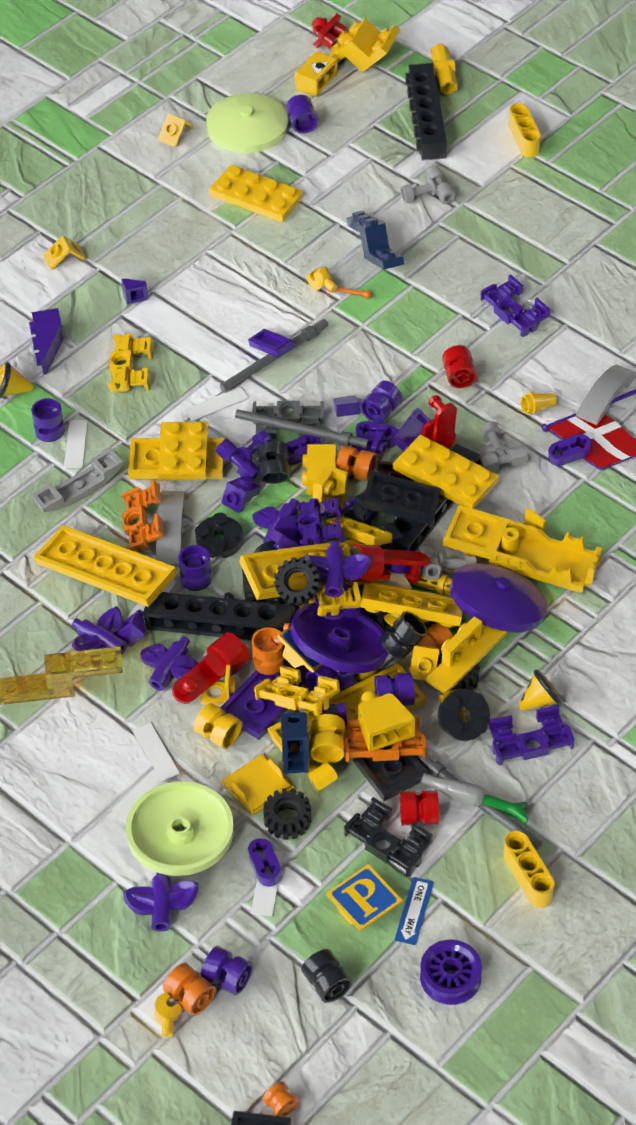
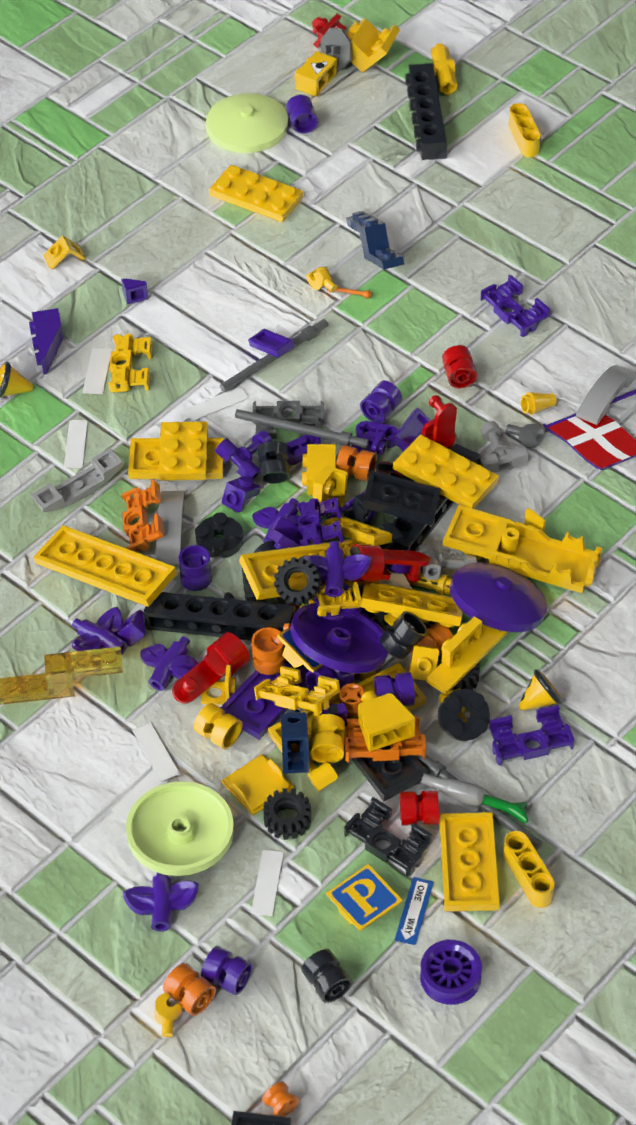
(48, 420): dark purple wheel -> none
(97, 371): none -> white sticker
(173, 129): yellow bracket -> none
(259, 864): dark purple beam -> none
(338, 45): none -> piece
(346, 406): dark purple slope -> none
(352, 693): none -> orange wheel
(435, 186): light grey bar -> none
(468, 862): none -> yellow plate
(529, 434): none -> dark grey rock
(569, 449): dark purple beam -> none

